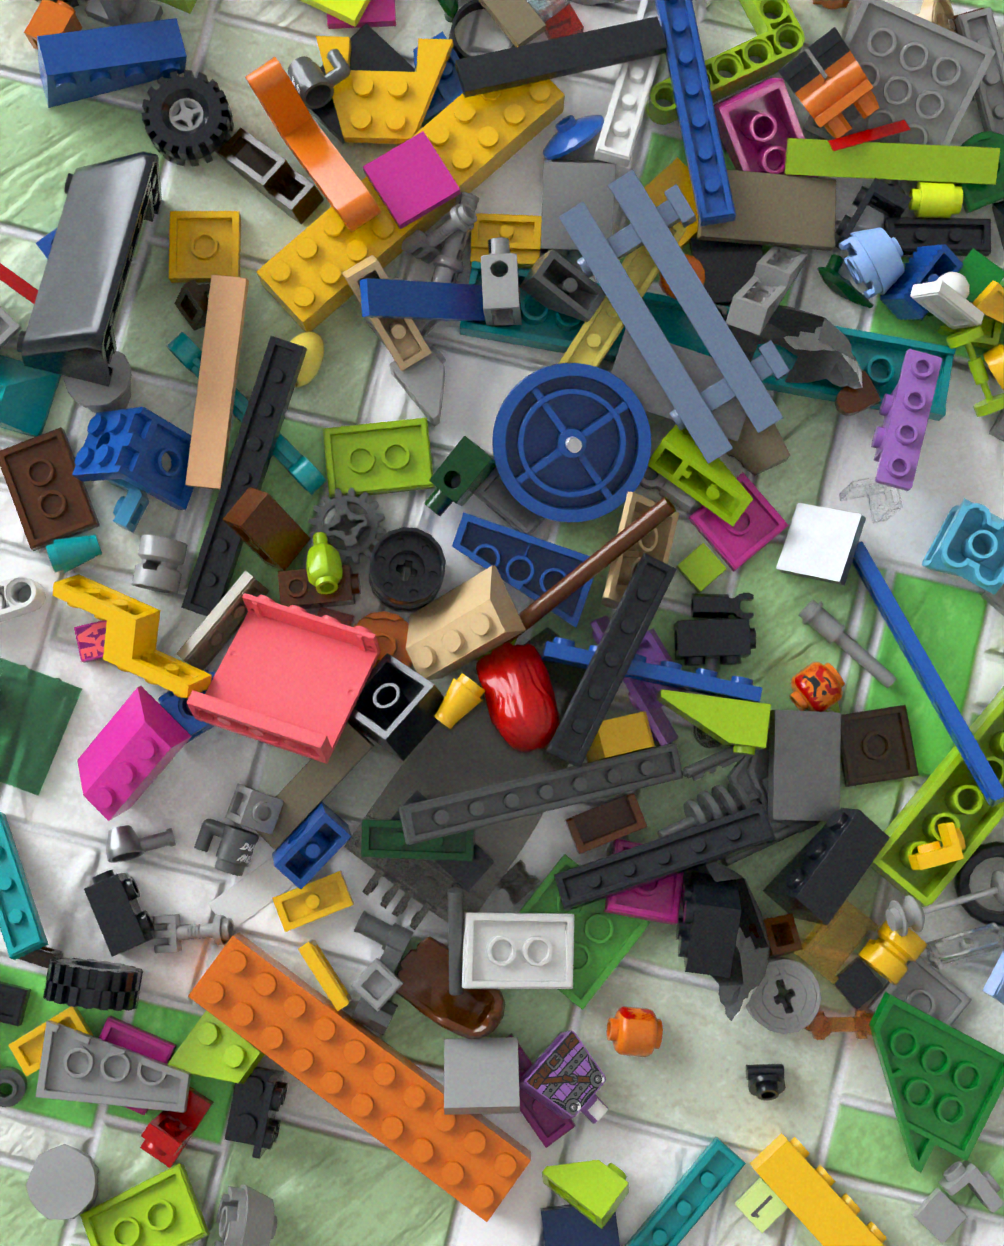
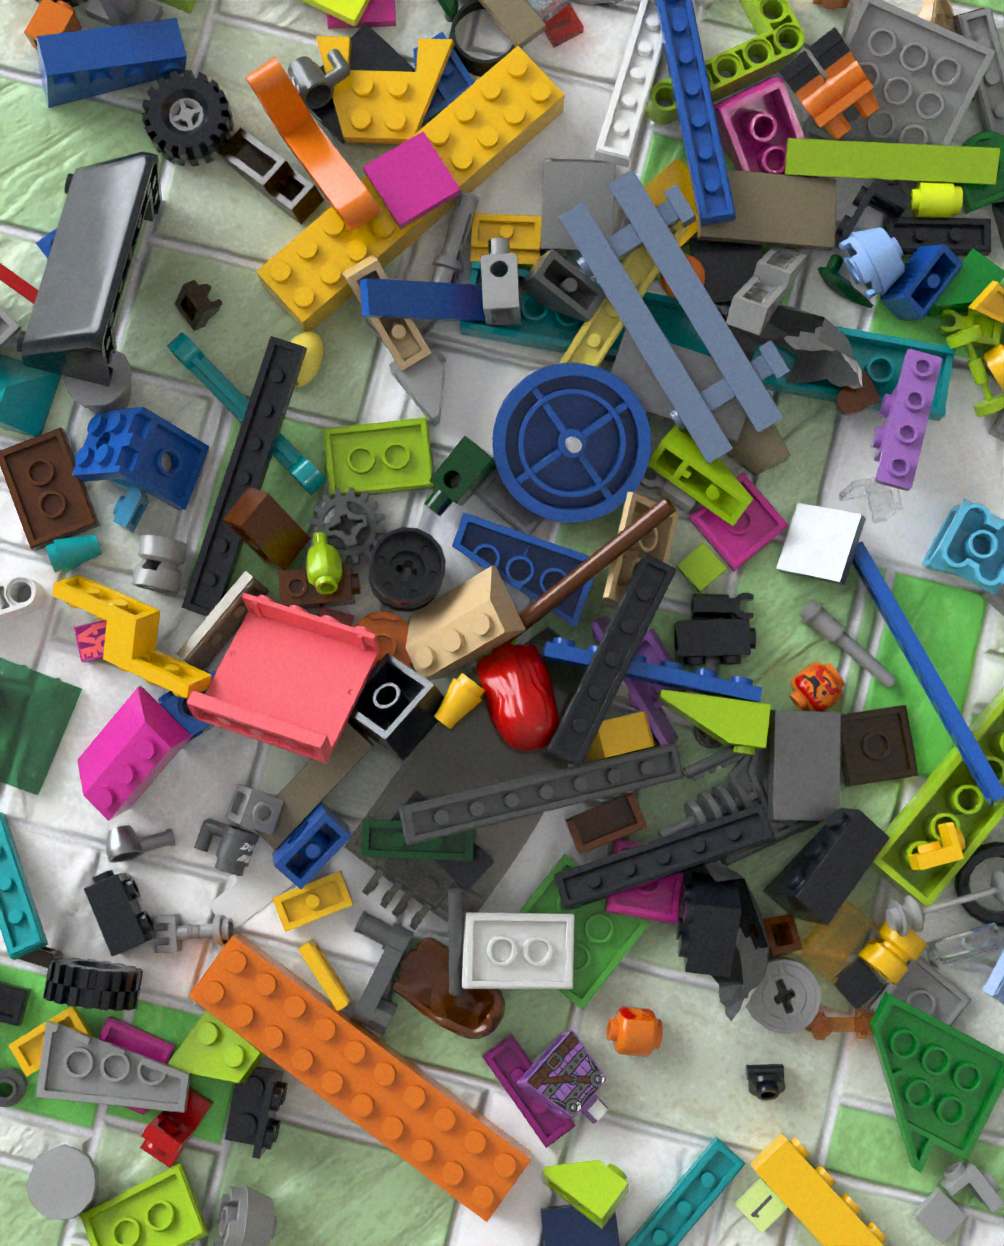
(204, 245): yellow tile -> none
(217, 382): light nougat tile -> none
(377, 984): light grey tile -> none
(429, 246): light grey hinge -> none
(481, 1076): light grey tile -> none
(518, 882): clear smoke wheel -> none
(560, 56): black tile -> none
(572, 135): blue dish -> none
(869, 135): red sticker -> none
(948, 300): white tile -> none

